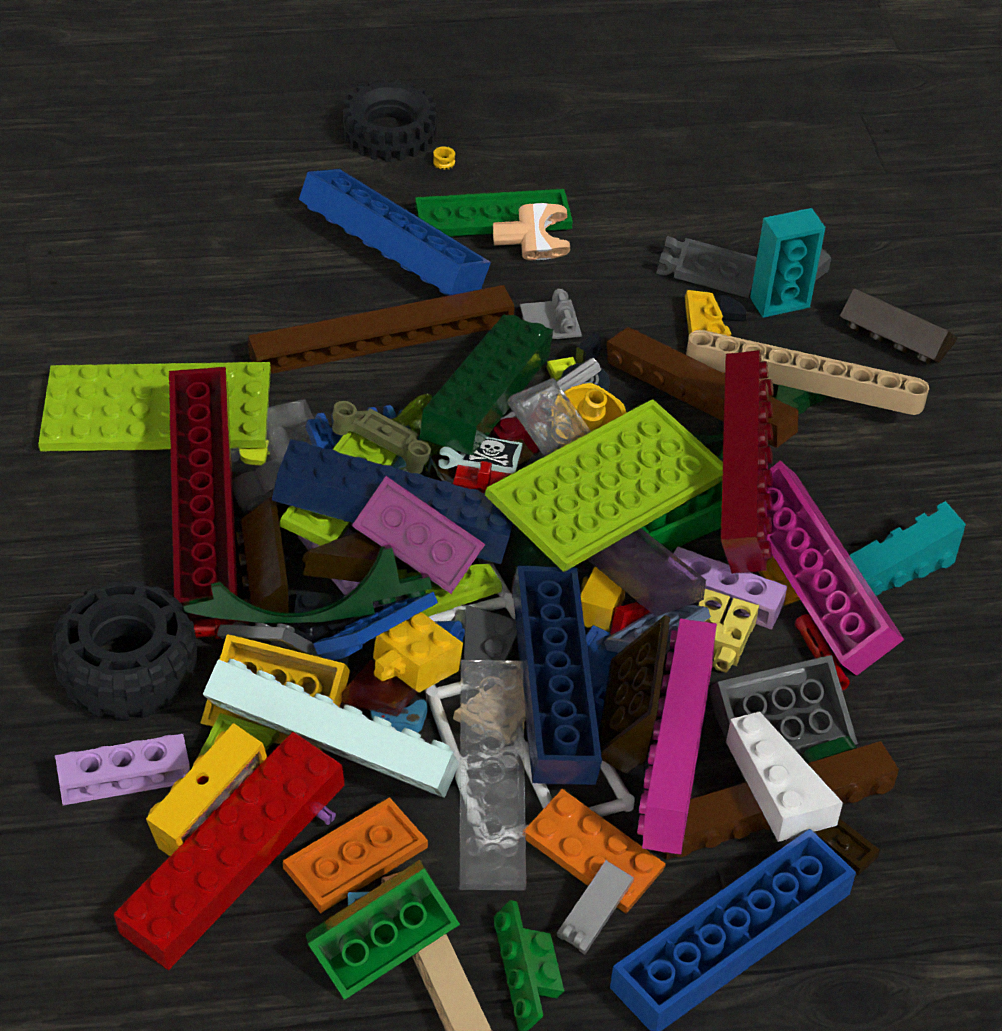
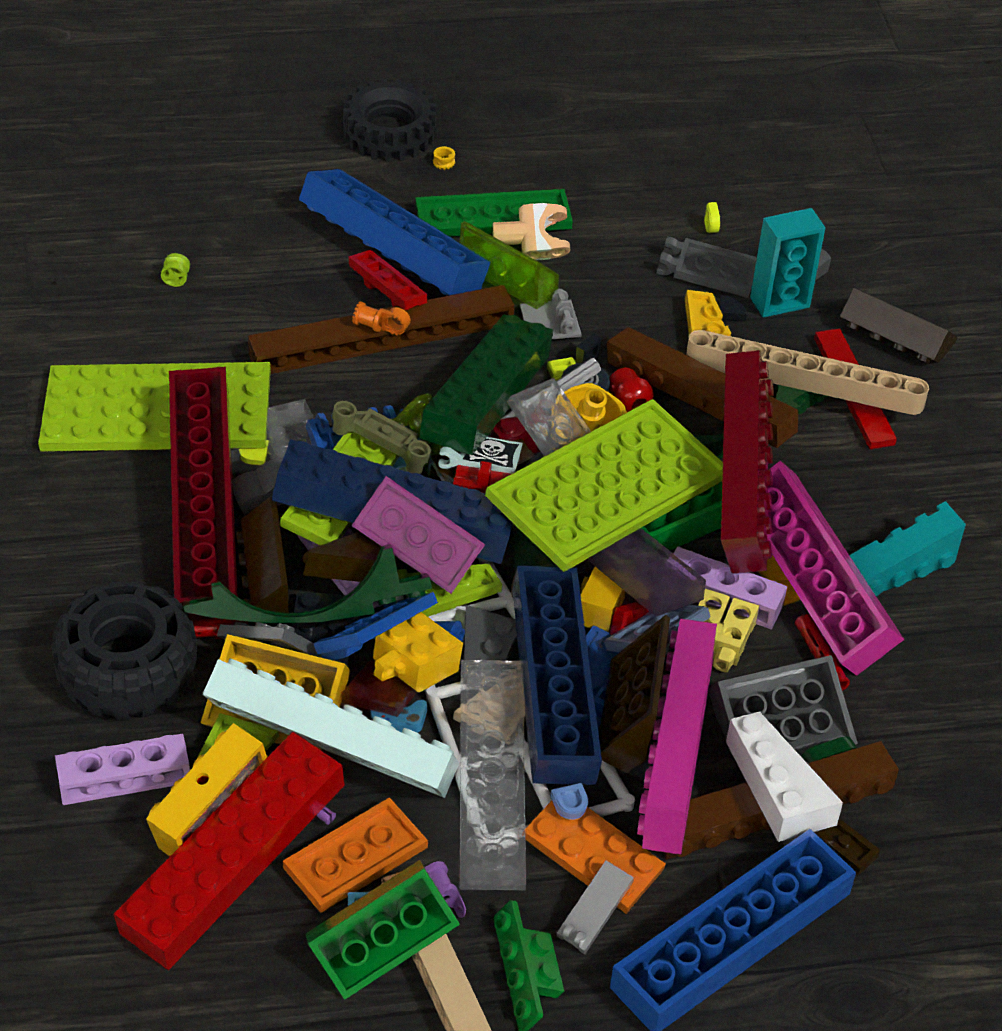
(175, 270): none -> lime wheel
(381, 318): none -> orange connector
(387, 279): none -> red hinge
(438, 873): none -> medium lavender piece
(519, 273): none -> clear neon green slope
(570, 801): none -> medium blue tile
(630, 388): none -> red piece
(712, 218): none -> neon yellow tile
(869, 418): none -> red tile

